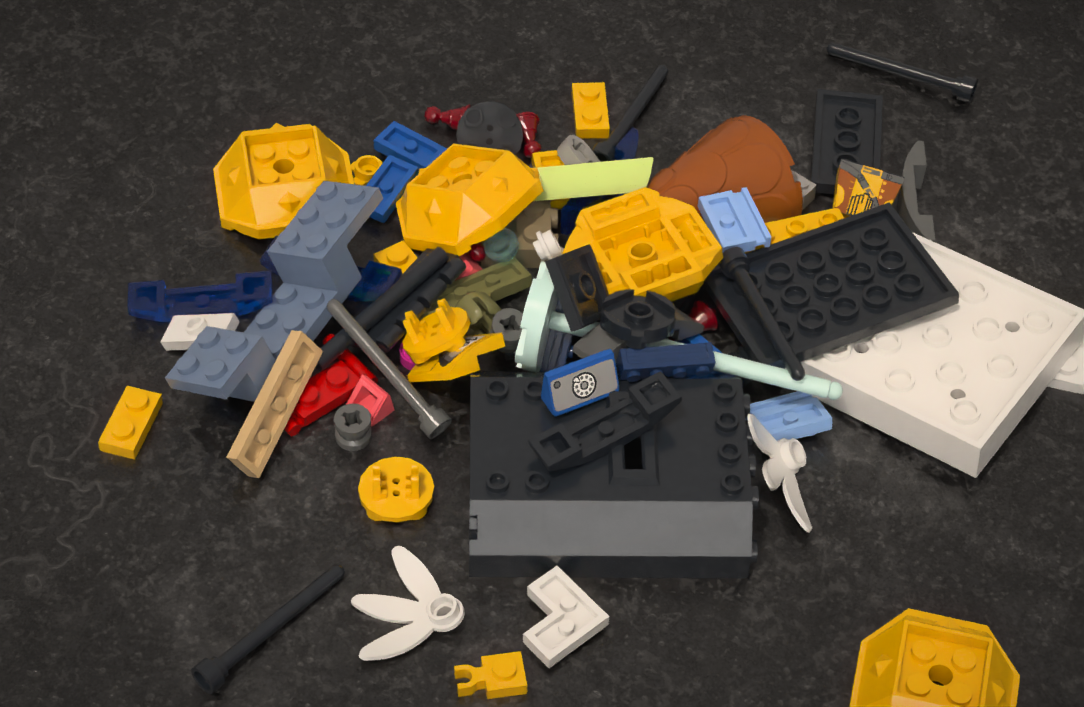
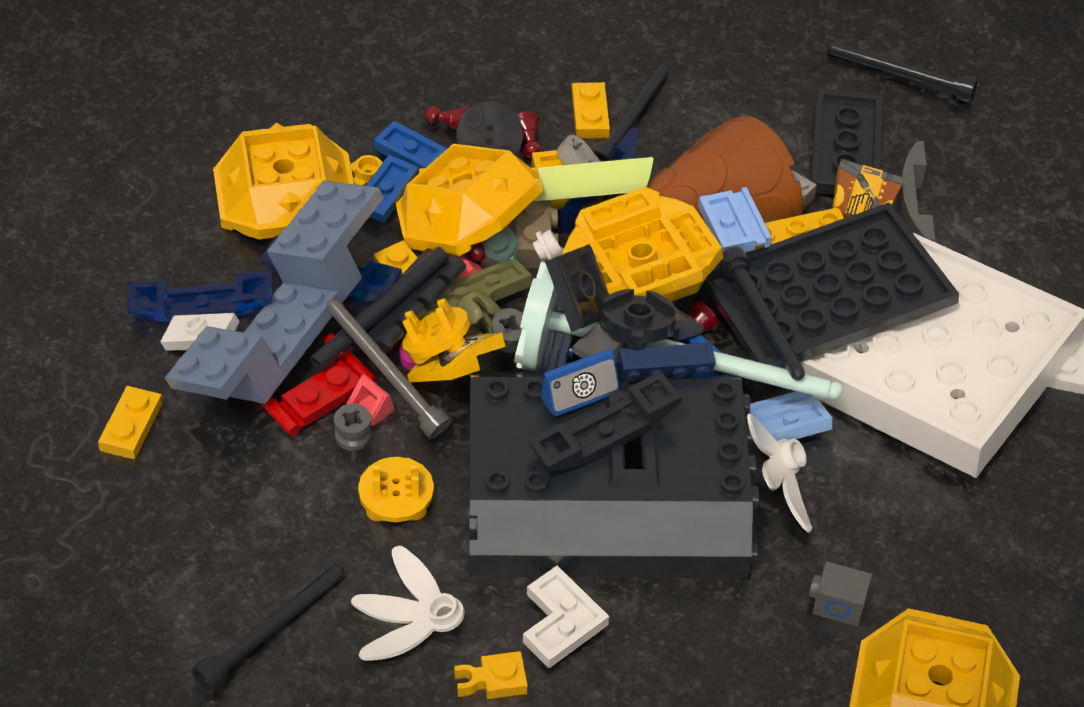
(274, 404): tan plate -> none
(840, 593): none -> dark grey brick

